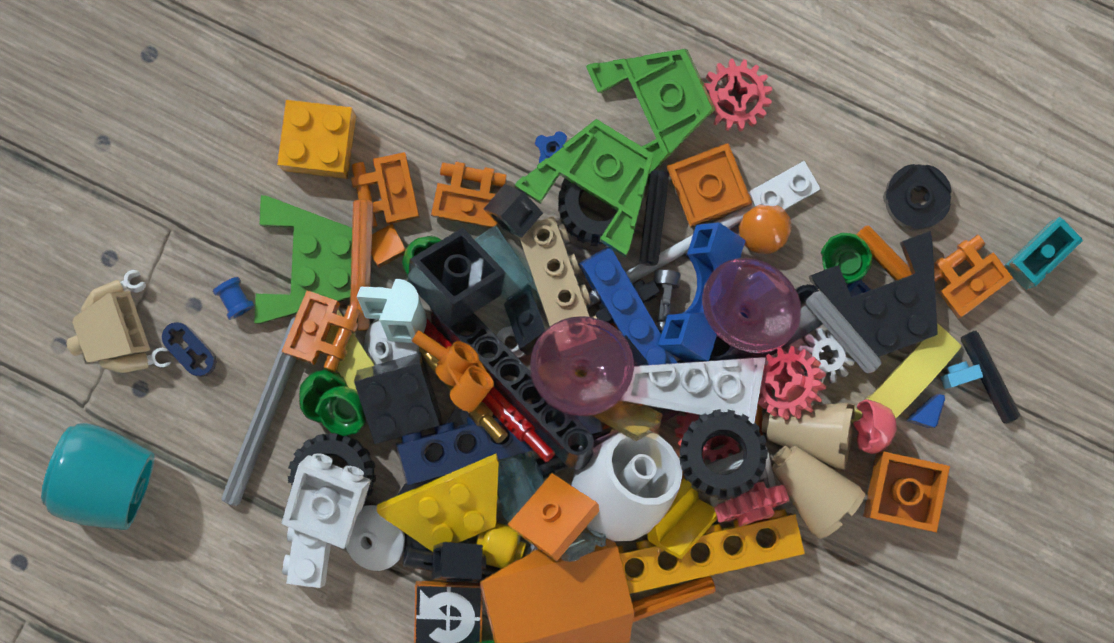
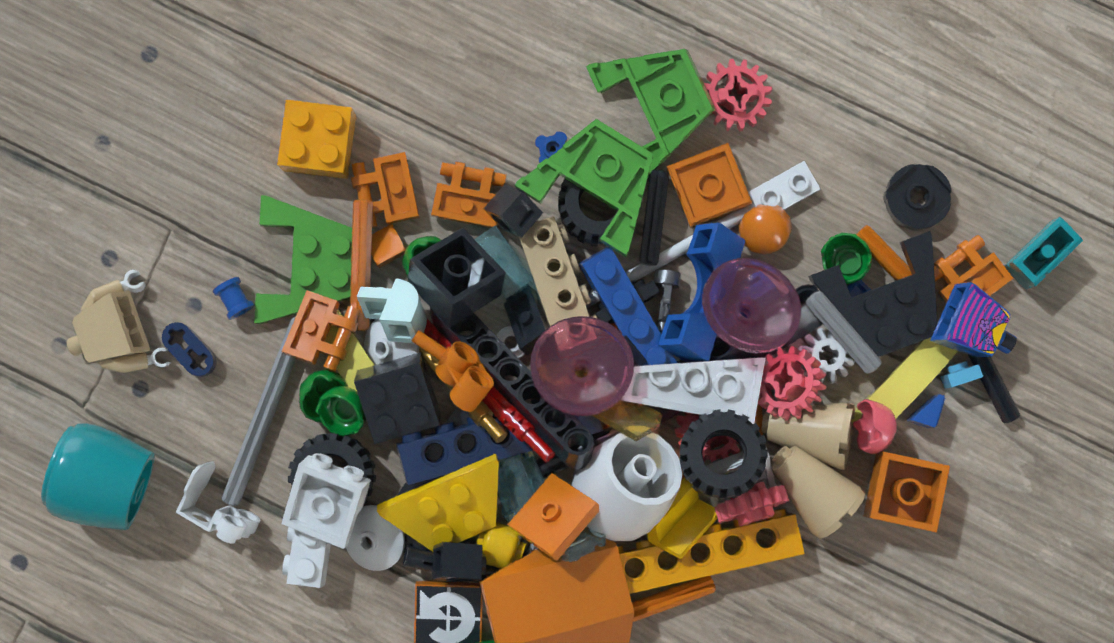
(228, 521): none -> white piece
(973, 323): none -> torso

